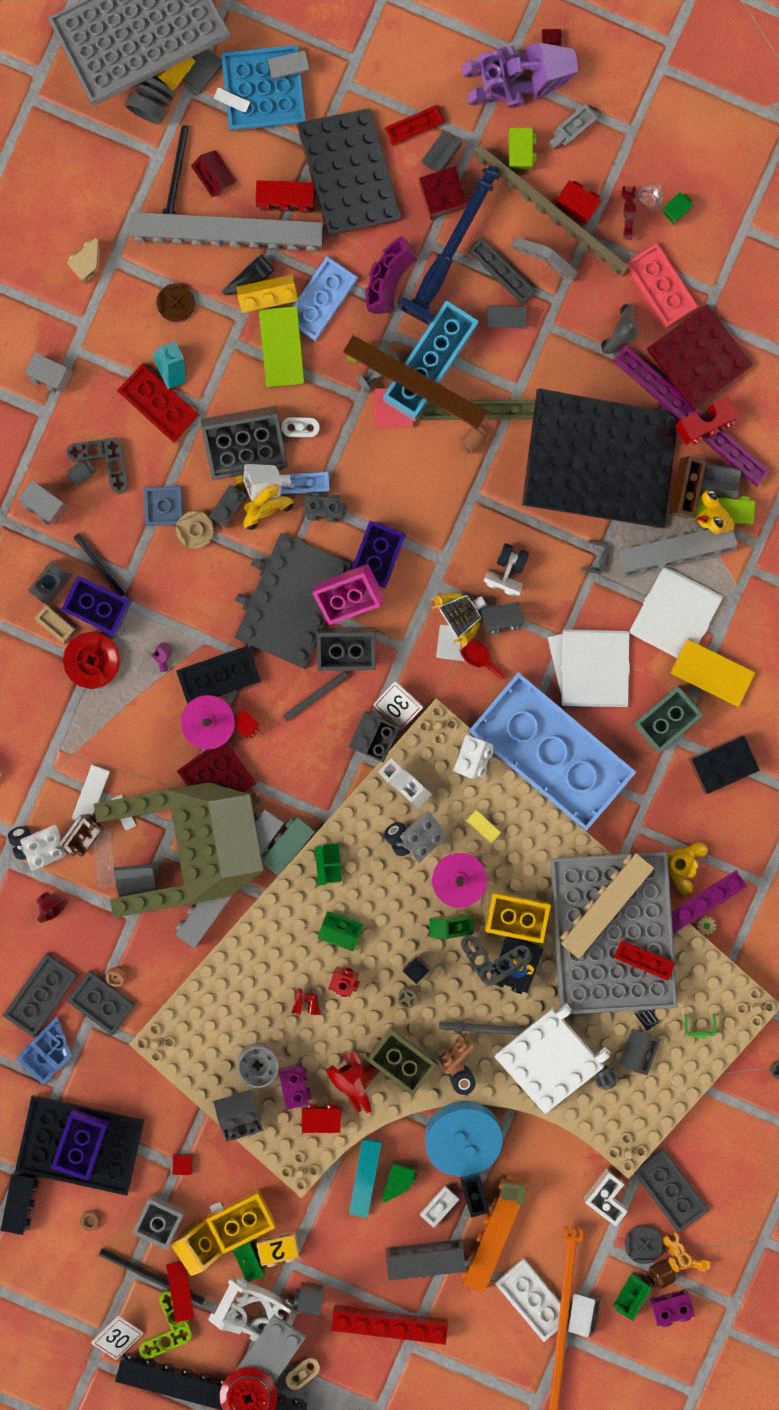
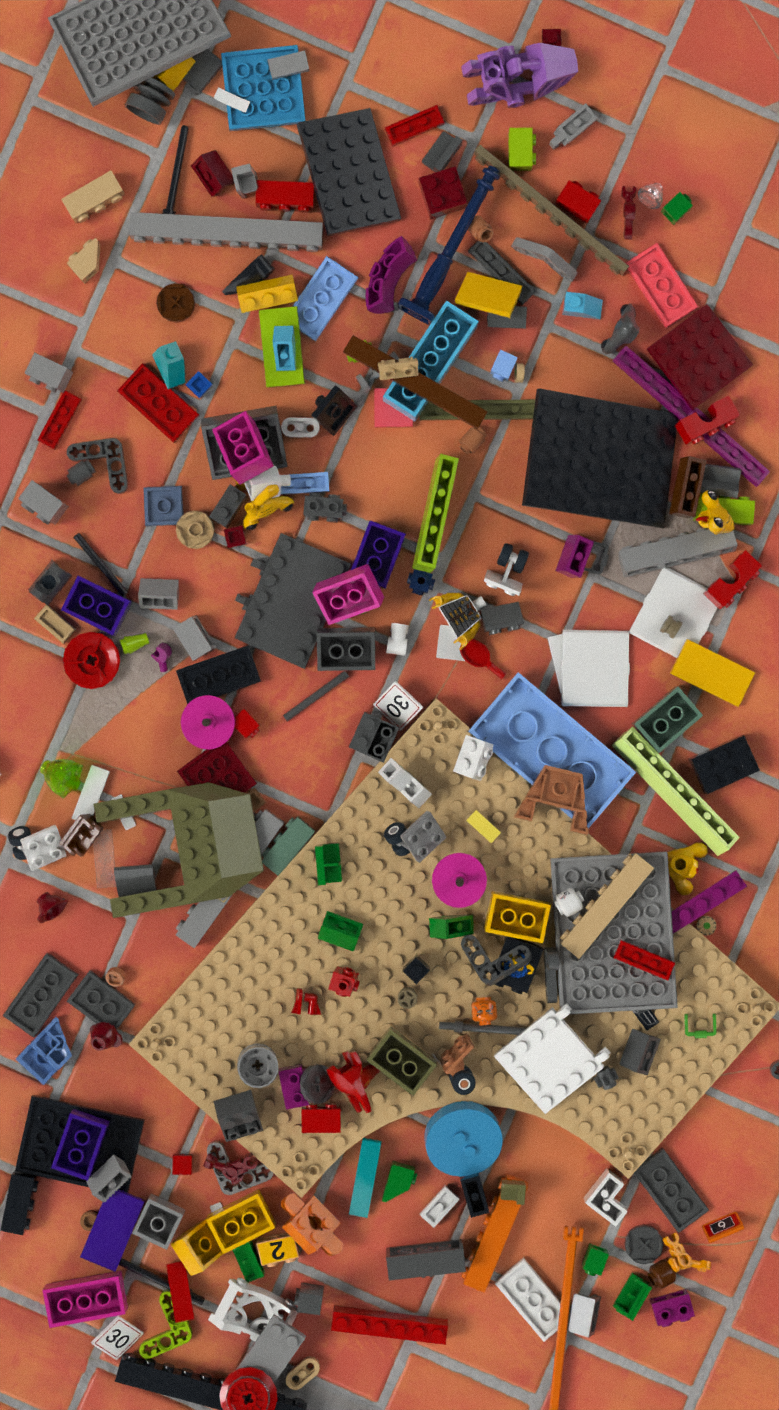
(59, 419): none -> red tile
(62, 775): none -> clear neon green piece
(85, 1299): none -> dark pink brick
(93, 197): none -> tan brick
(104, 1036): none -> dark red piece
(108, 1178): none -> light grey brick
(112, 1229): none -> dark purple tile
(133, 643): none -> lime cone
(158, 594): none -> light grey brick
(194, 638): none -> light grey brick
(199, 384): none -> blue plate
(222, 1180): none -> light grey beam
(231, 1170): none -> dark red piece
(235, 537): none -> dark red plate
(242, 447): none -> dark pink brick
(244, 179): none -> light grey panel
(284, 348): none -> medium azure slope
(307, 1232): none -> orange brick
(316, 1084): none -> dark grey tile
(333, 410): none -> black tile
(397, 642): none -> white piece
(404, 368): none -> tan hinge
(417, 588): none -> dark blue brick
(435, 513): none -> lime brick
(480, 229): none -> nougat brick
(484, 1010): none -> orange head
(488, 294): none -> yellow tile
(503, 366): none -> light blue brick
(519, 372): none -> tan tile
(551, 964): none -> dark grey beam
(557, 789): none -> nougat wing
(569, 902): none -> white head
(574, 556): none -> magenta brick
(582, 305): none -> medium azure slope
(594, 1260): none -> green brick
(671, 626): none -> dark tan wheel
(675, 791): none -> yellowish green brick
(722, 593): none -> red arch
(722, 1227): none -> slope

